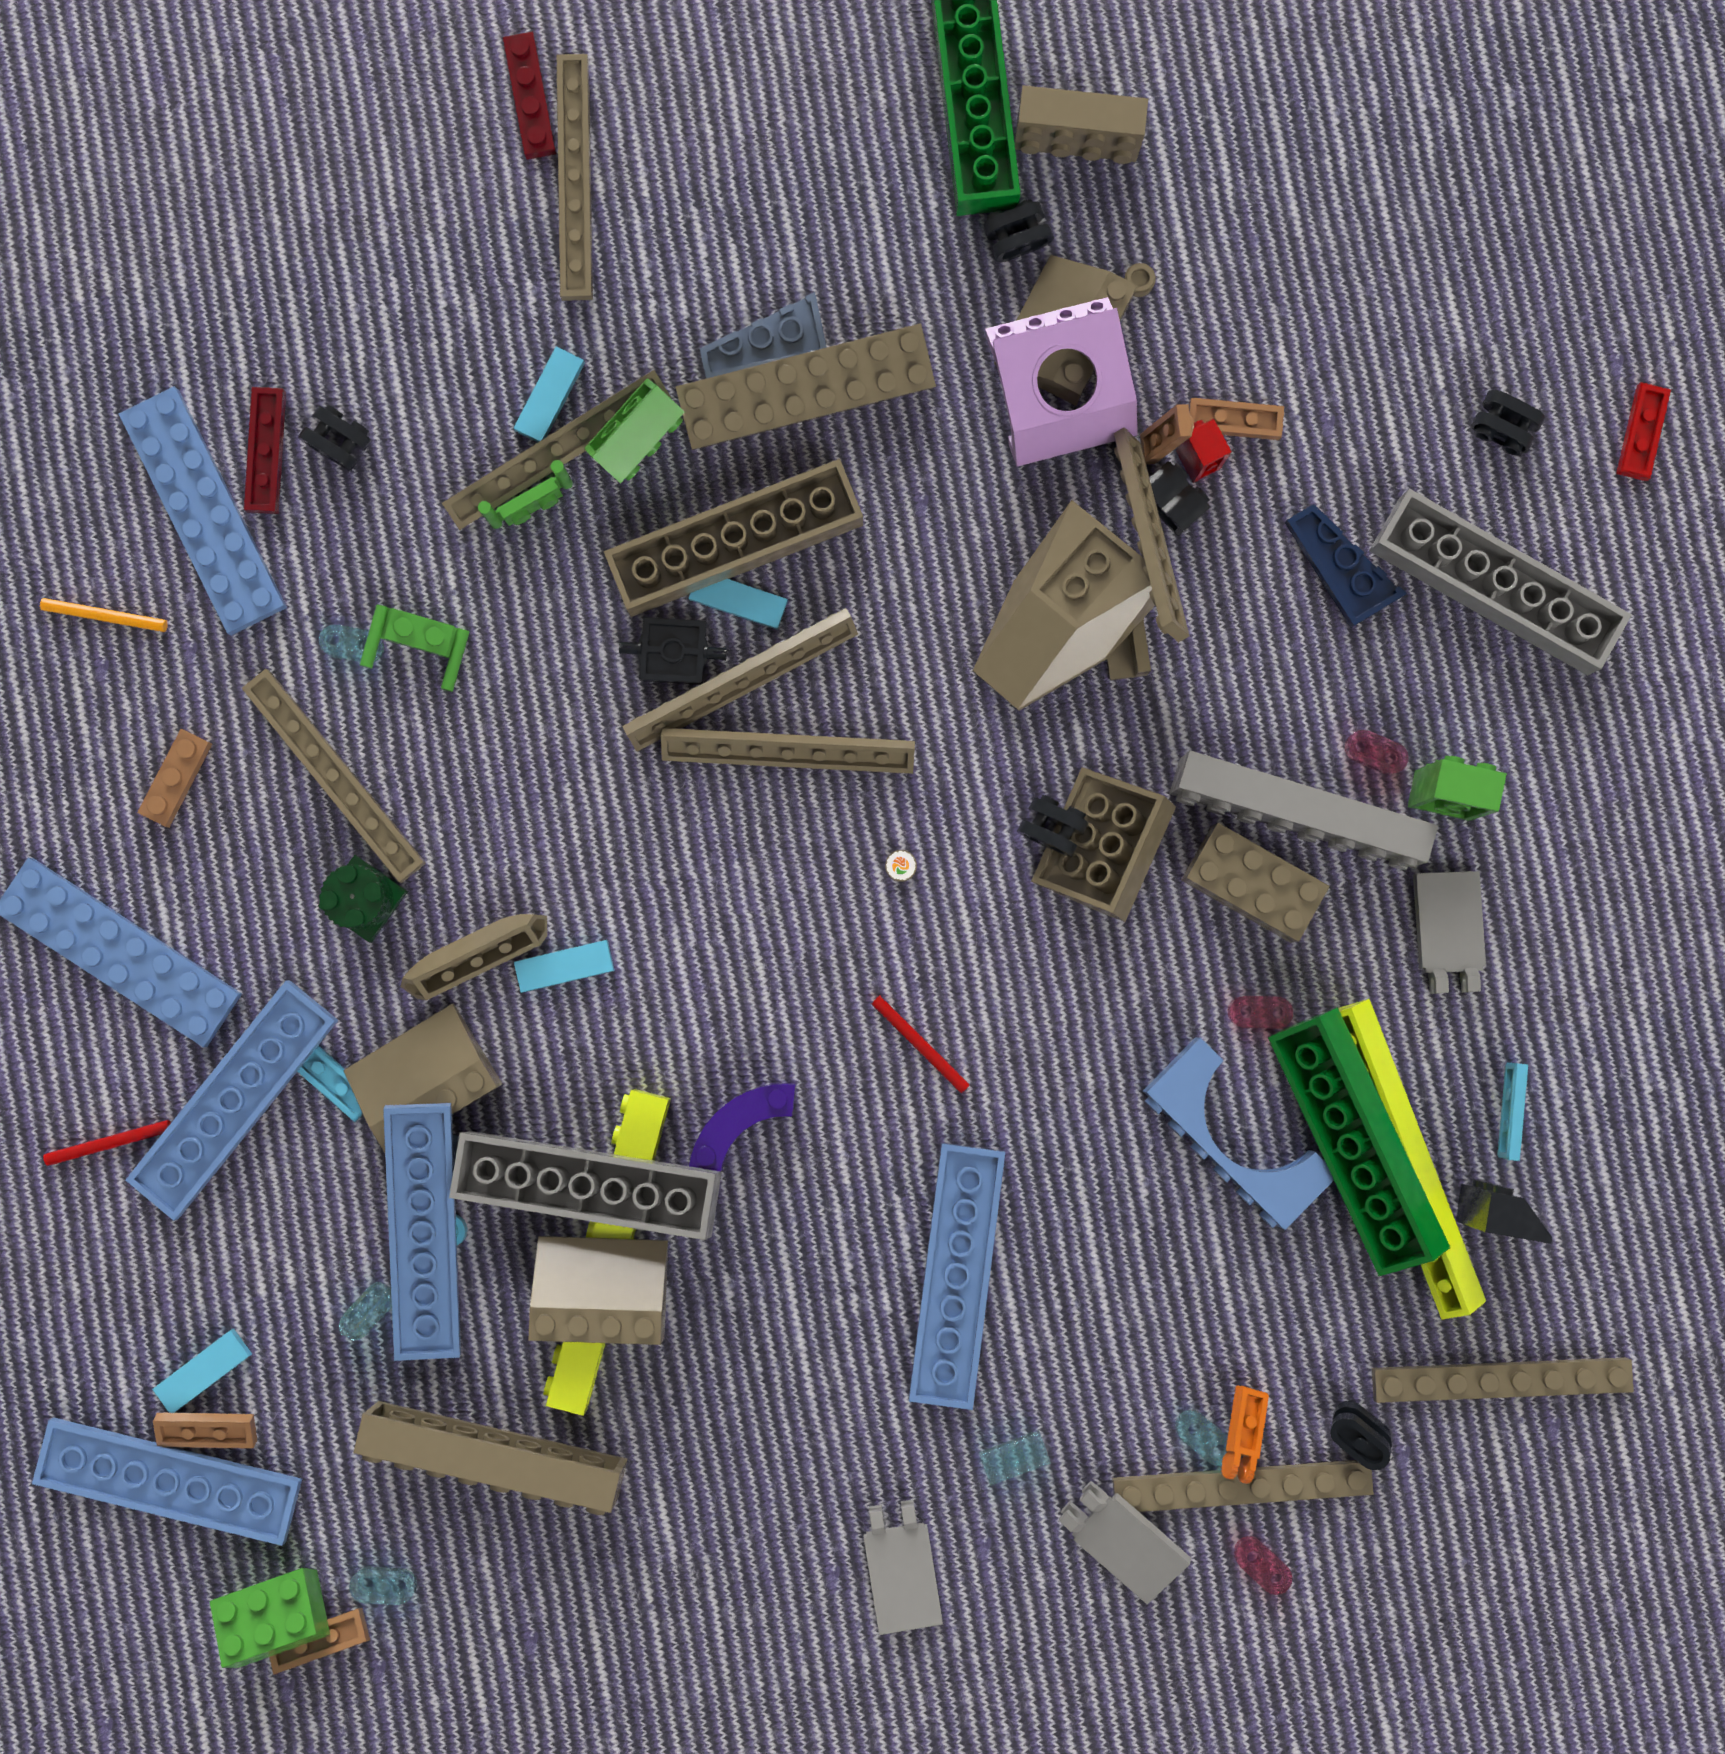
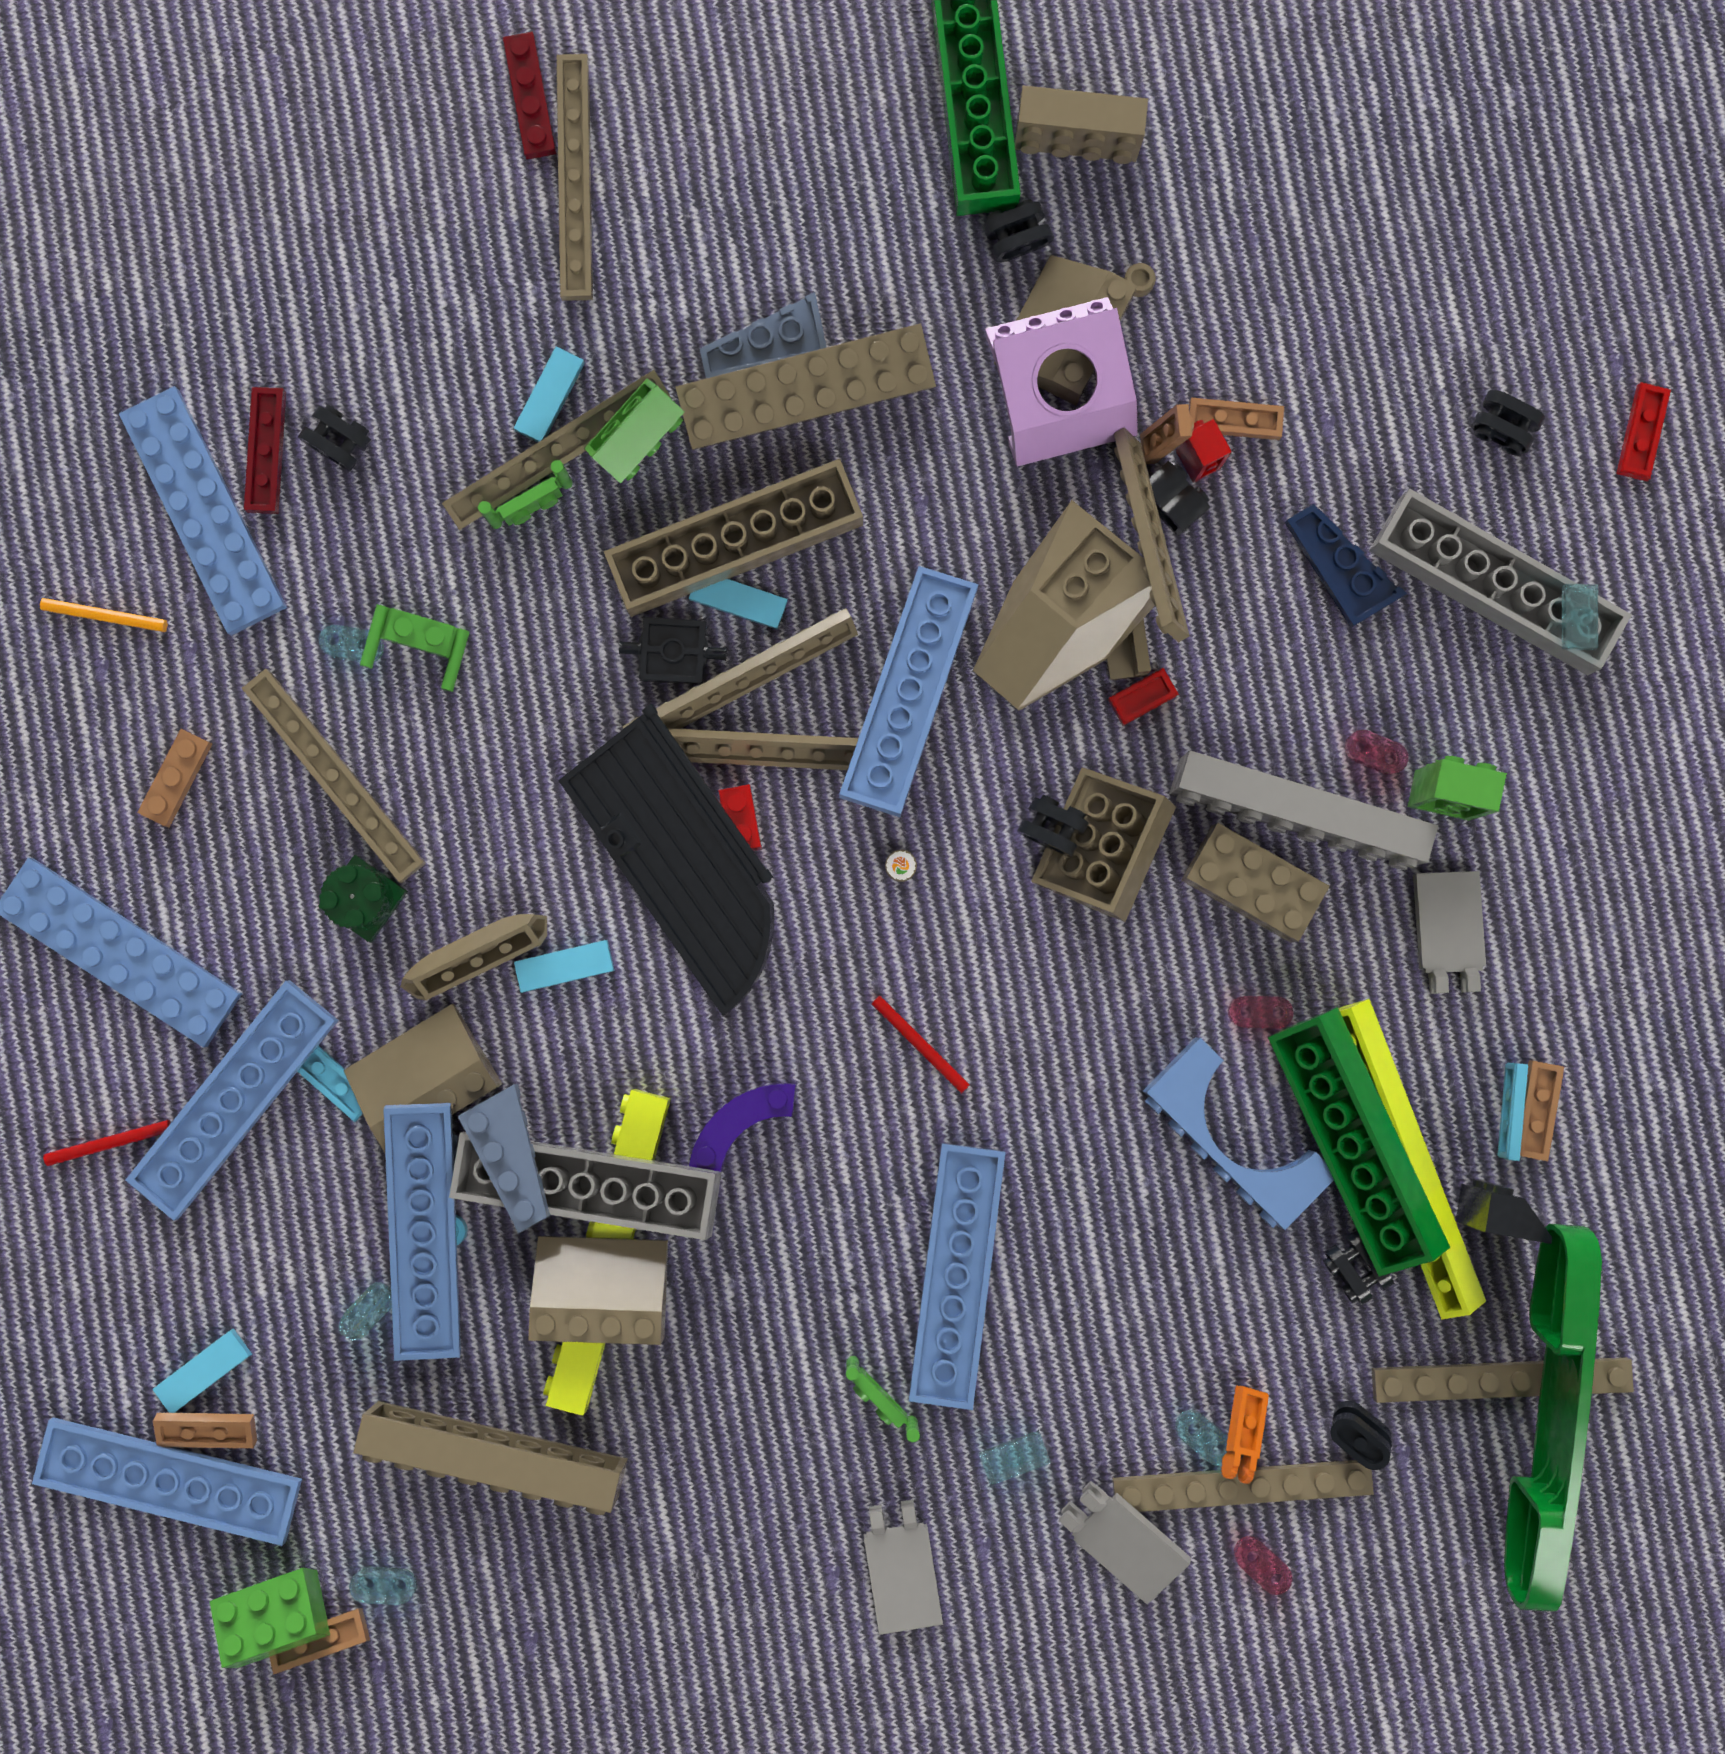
(504, 1147): none -> sand blue wing
(679, 854): none -> black door
(740, 807): none -> red brick
(888, 1408): none -> bright green plate
(908, 691): none -> medium blue plate
(1143, 696): none -> red tile
(1339, 1264): none -> black brick
(1540, 1109): none -> medium nougat plate
(1546, 1504): none -> green piece
(1579, 616): none -> clear light blue plate

